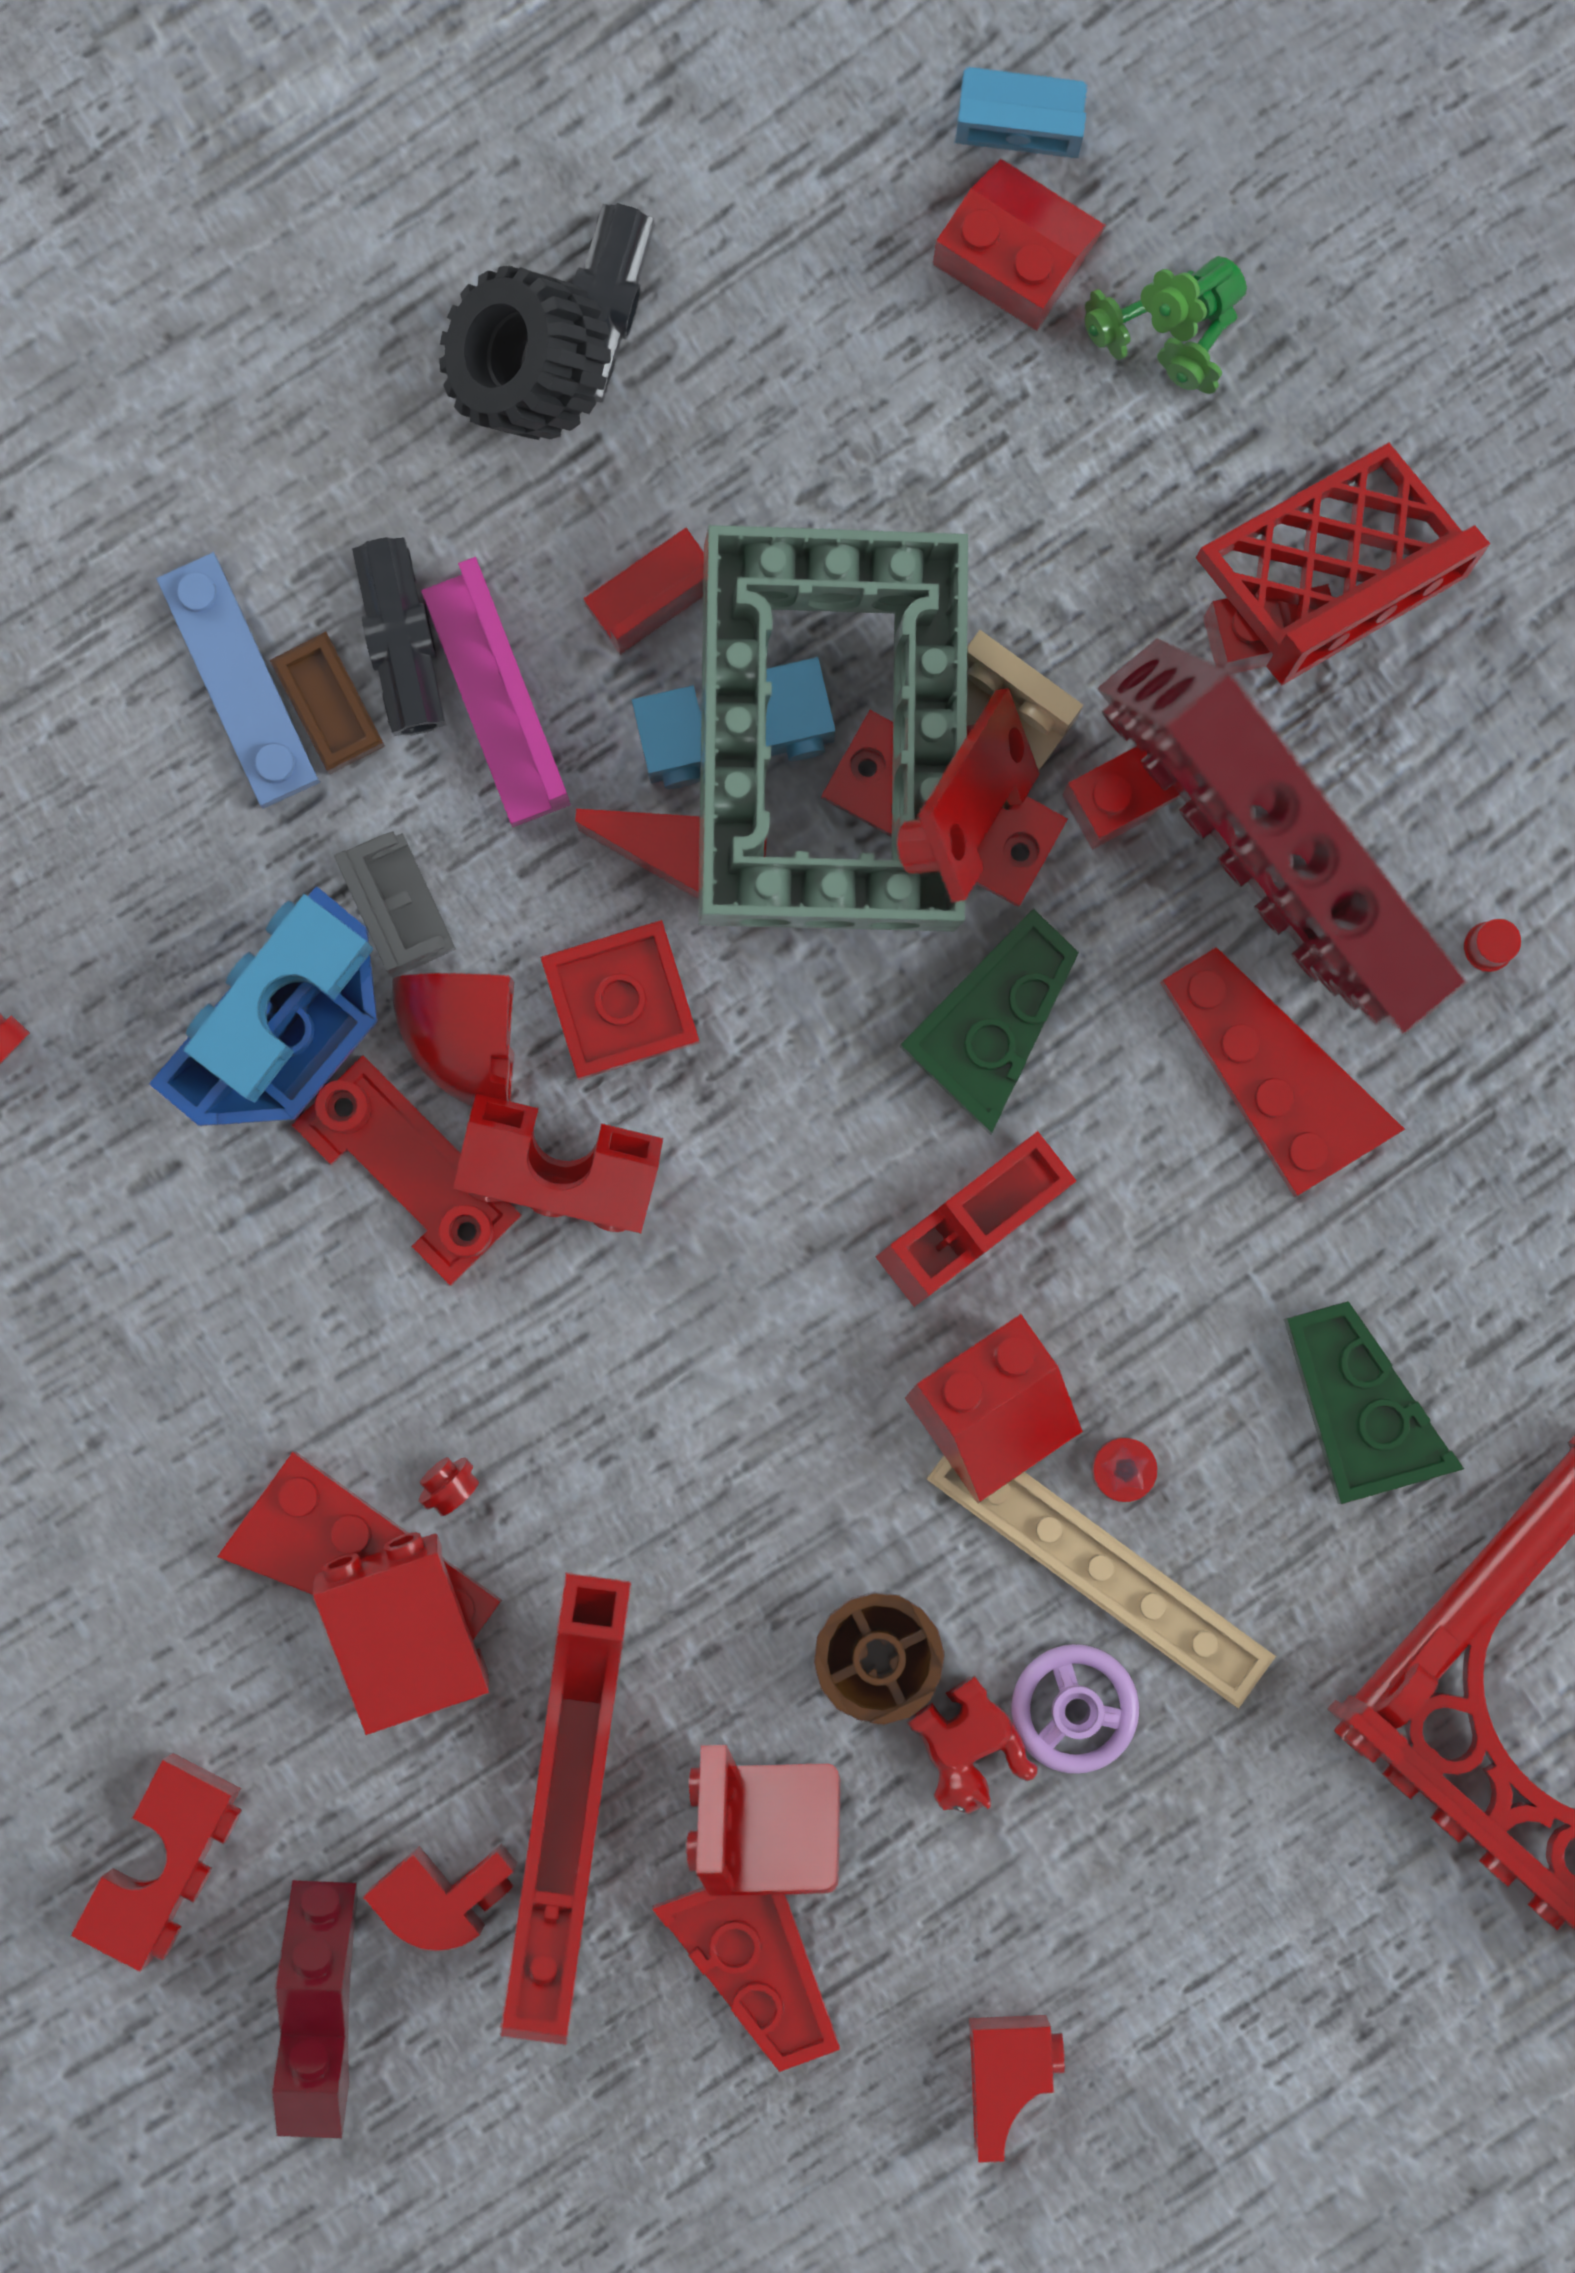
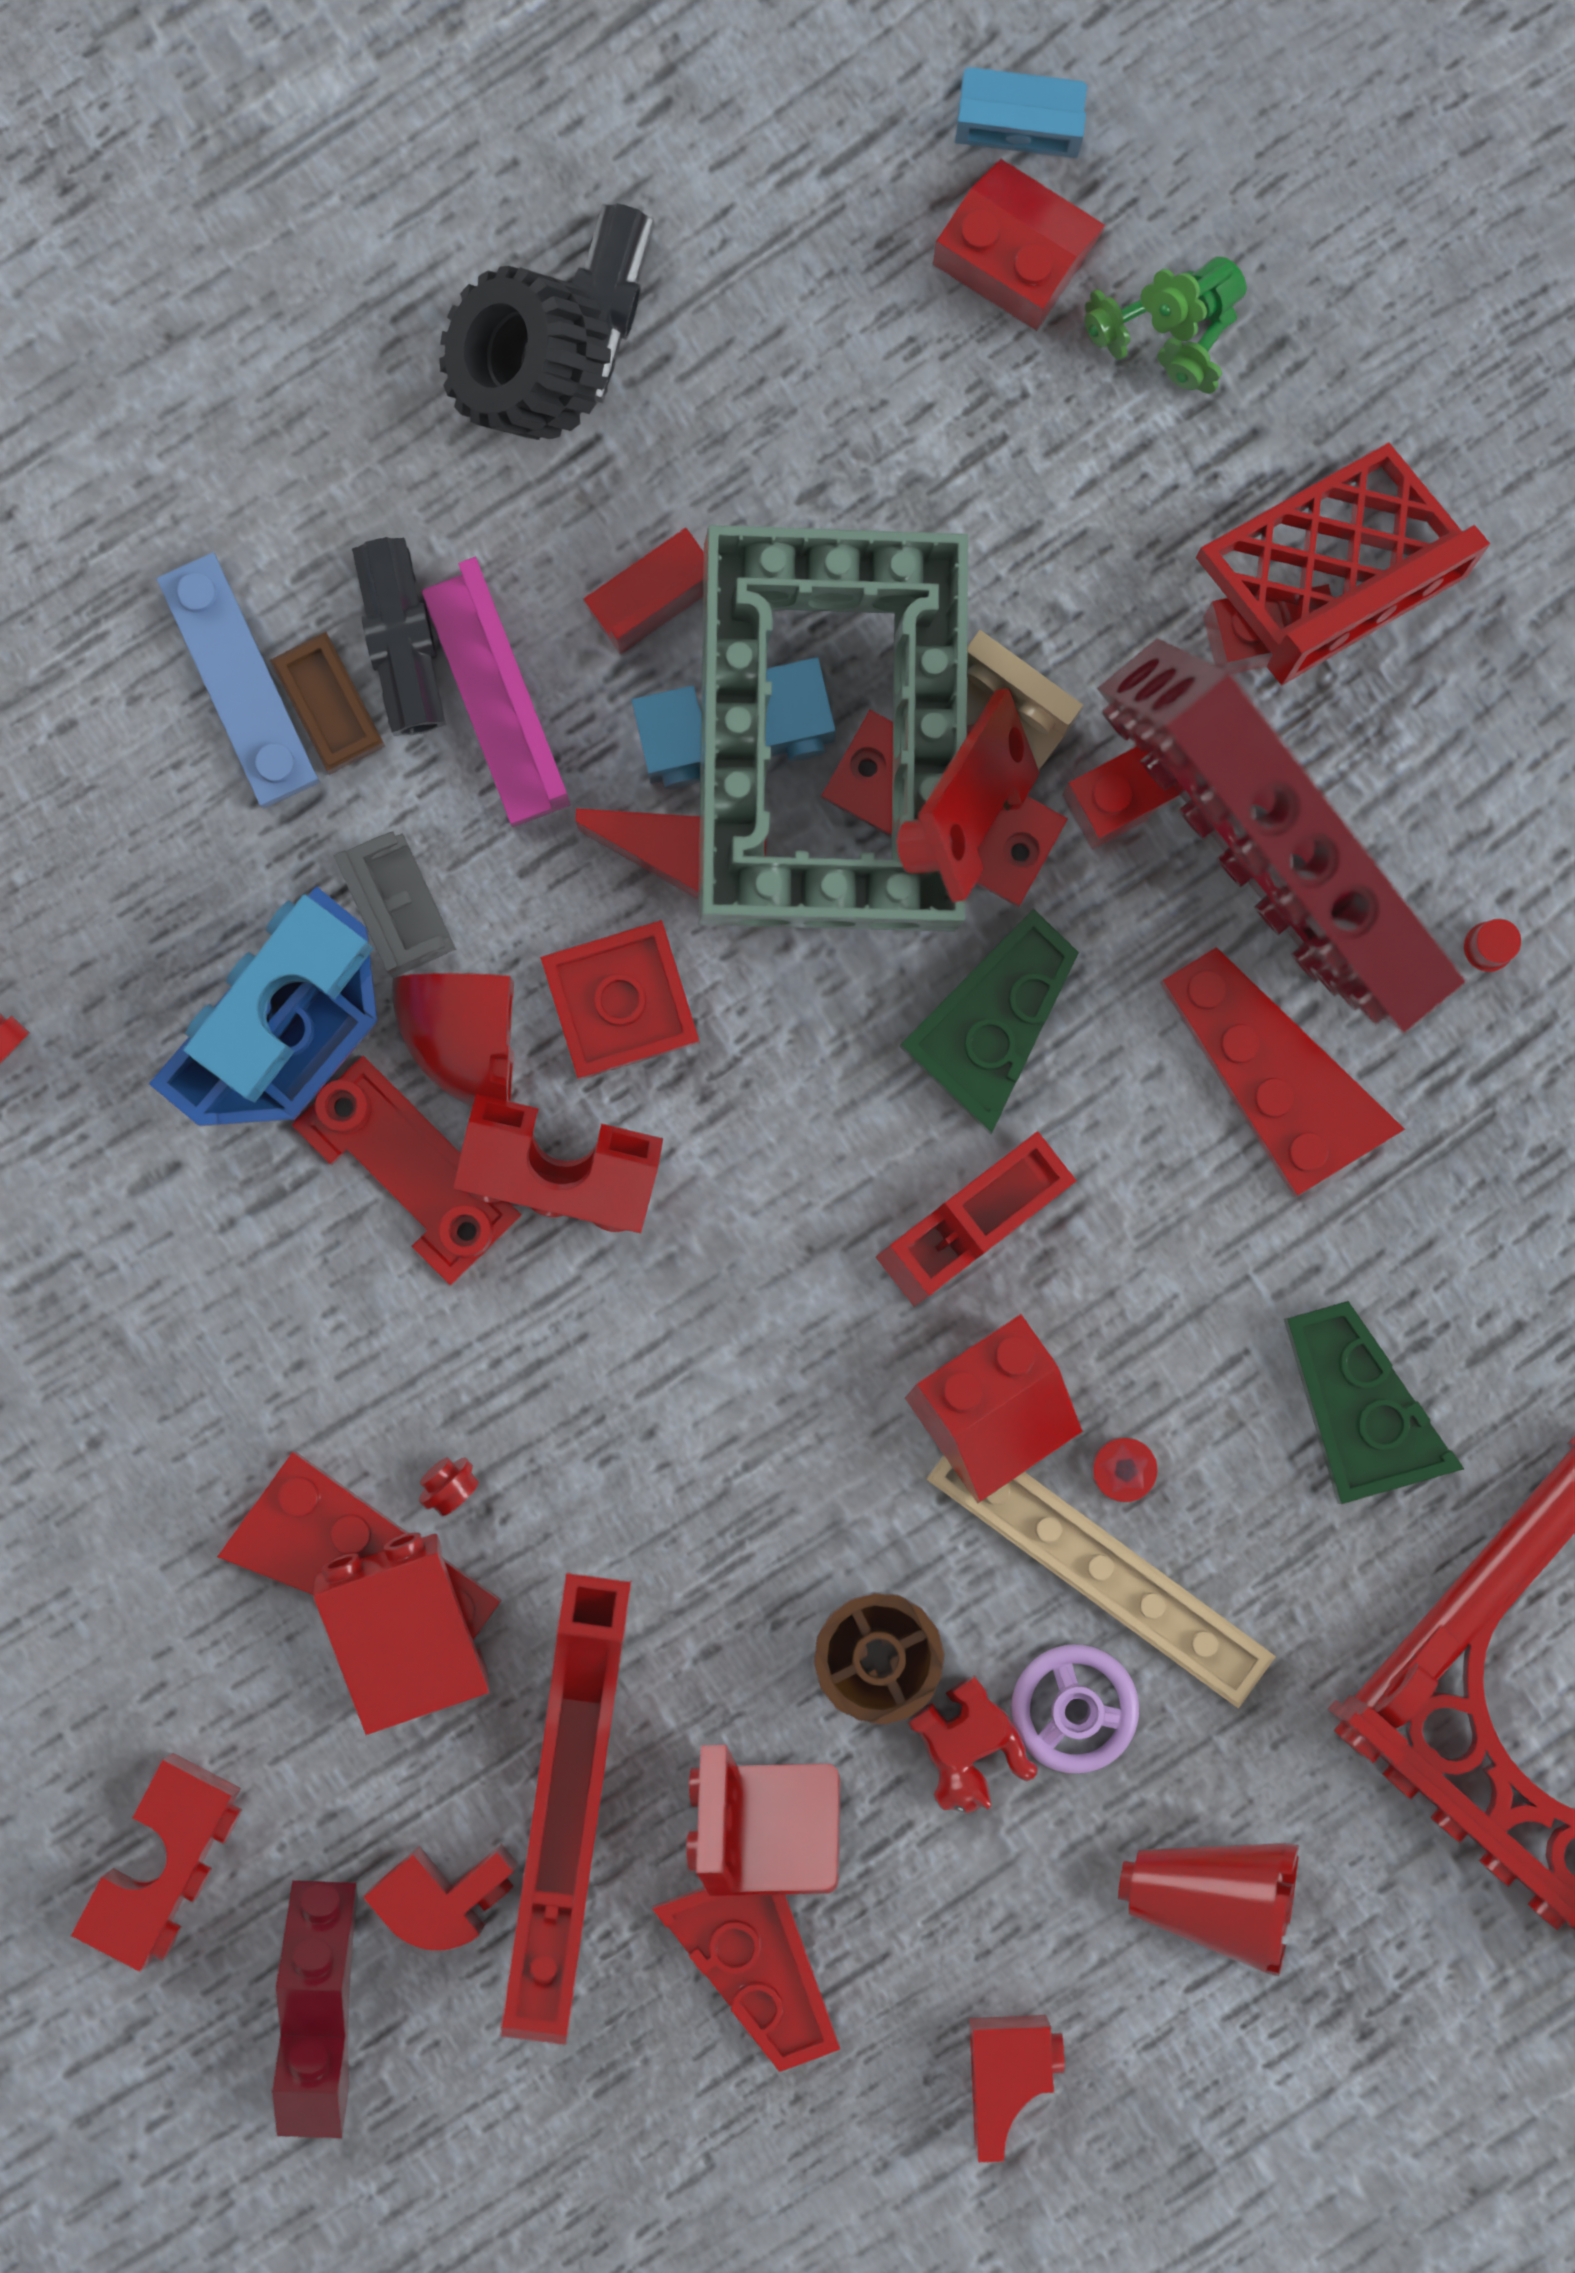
(1218, 1897): none -> red cone

